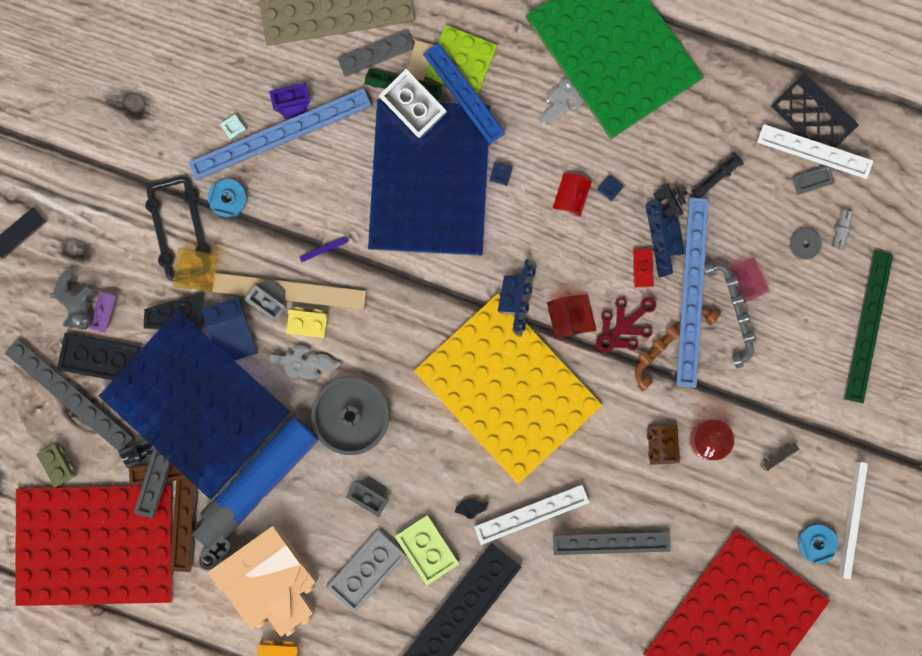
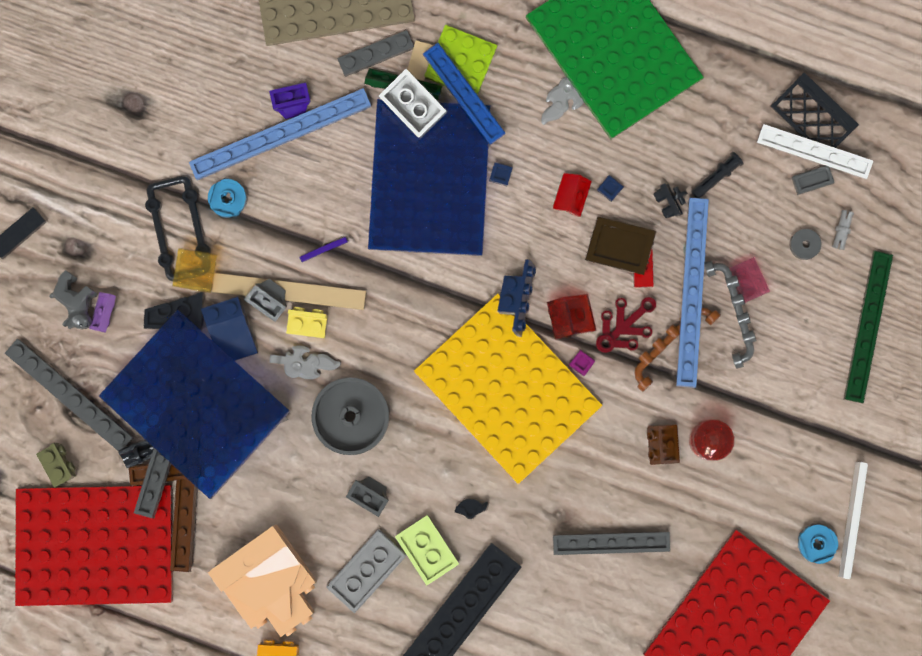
(94, 356): black tile -> none
(233, 127): light aqua tile -> none
(251, 486): blue piece -> none
(531, 514): white plate -> none
(582, 363): none -> magenta tile
(620, 245): none -> dark brown piece
(665, 237): dark blue bracket -> none
(772, 460): clear smoke plate -> none

